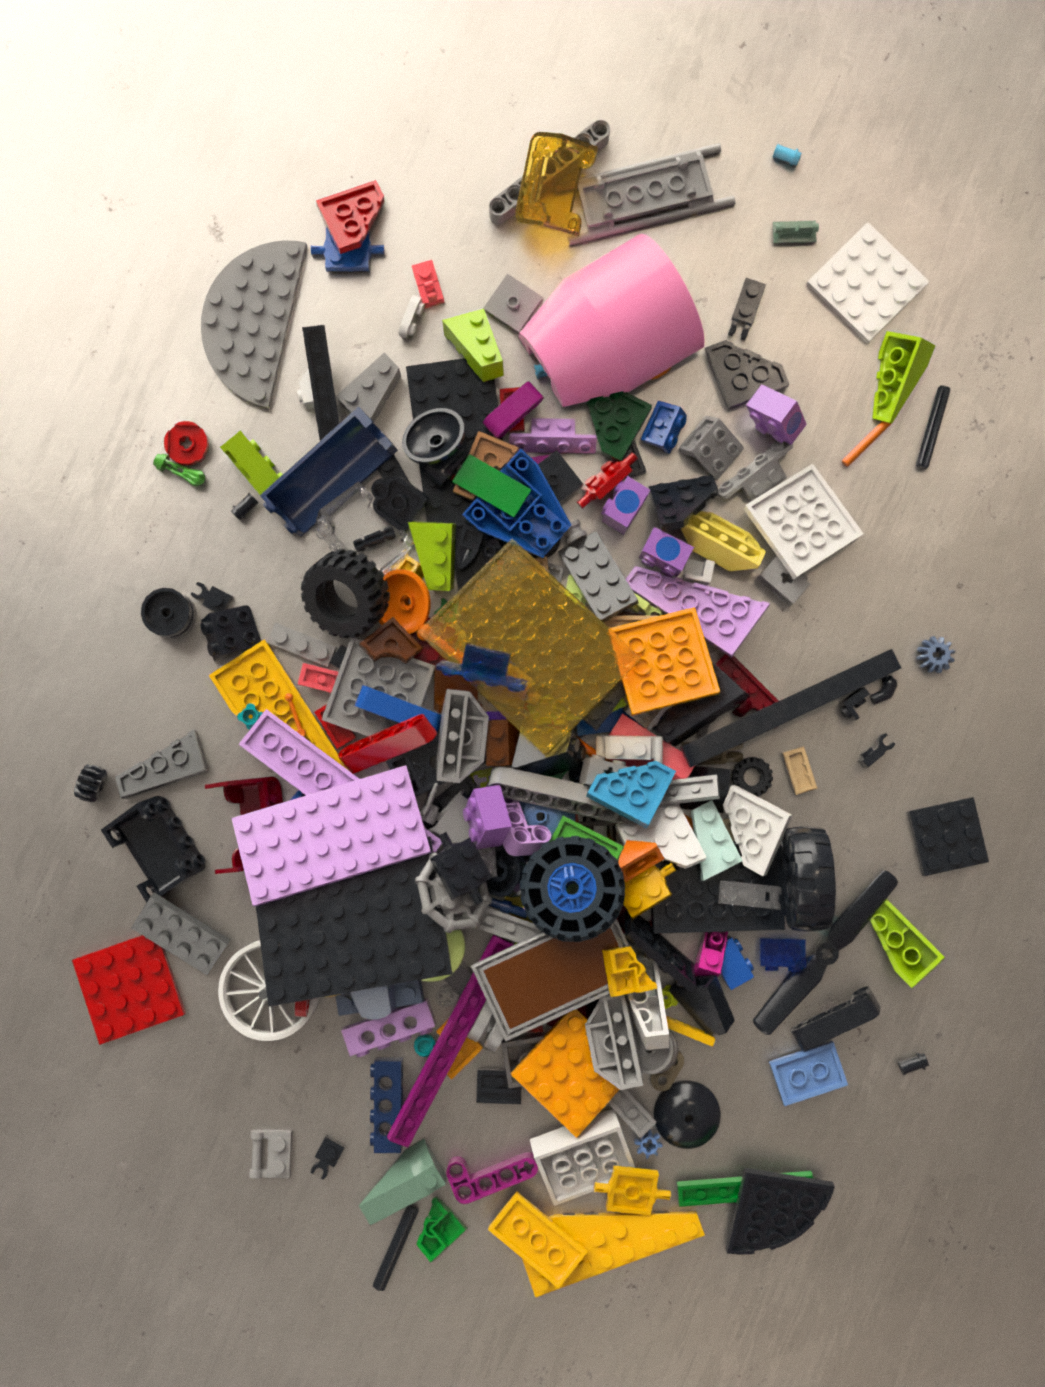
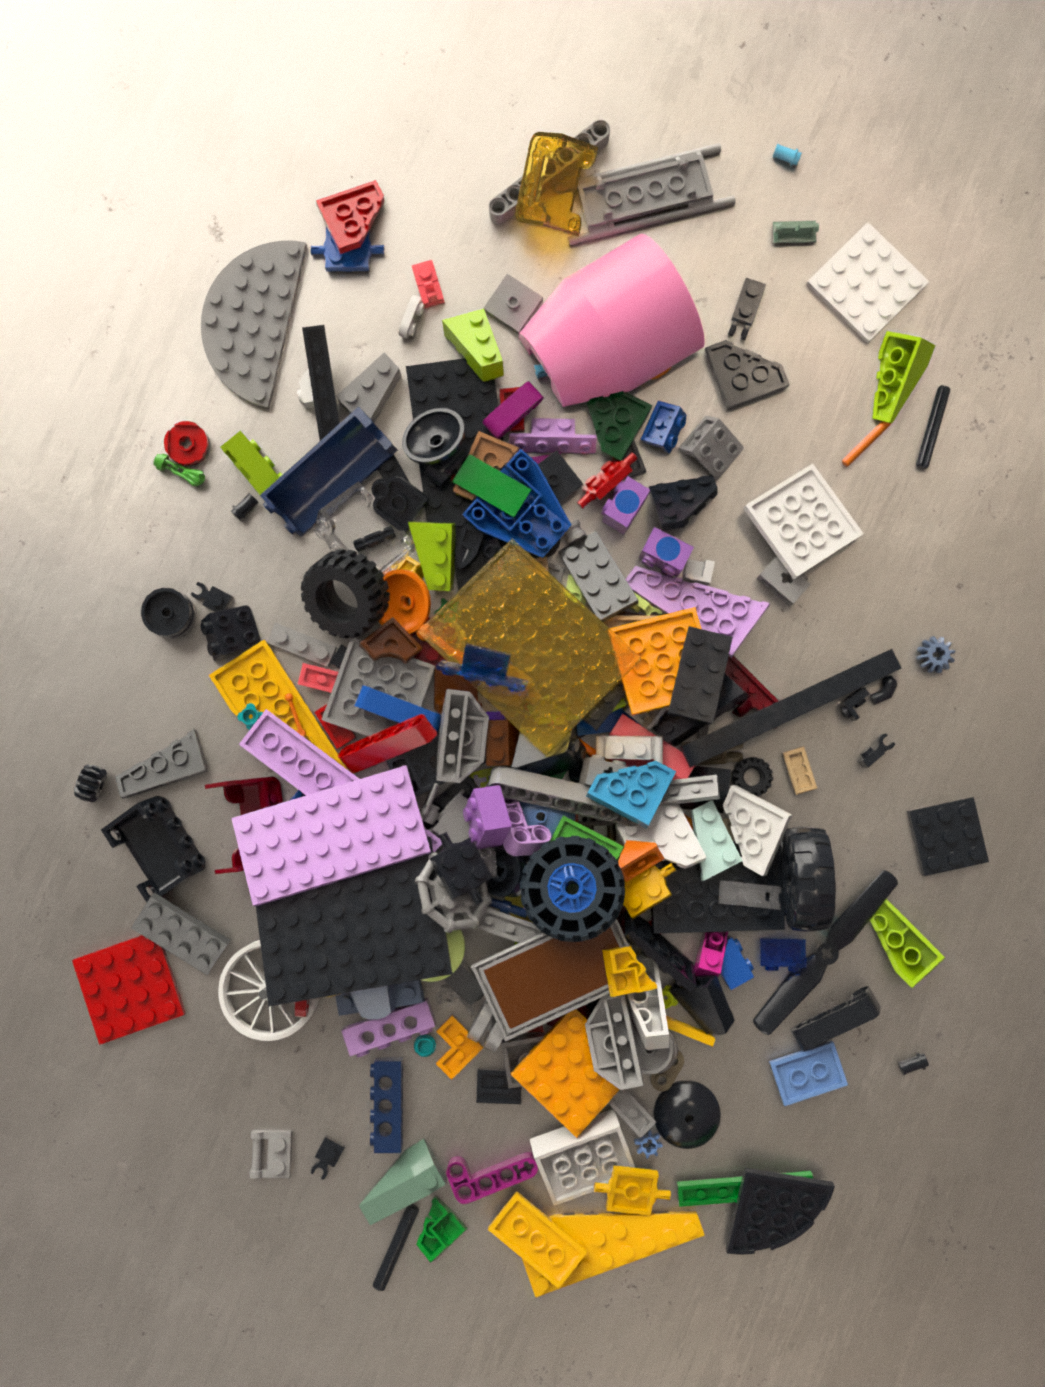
(442, 1054): magenta plate -> none
(700, 675): none -> black plate
(723, 542): light yellow wedge -> none
(758, 476): light grey bracket -> none
(776, 415): medium lavender brick -> none

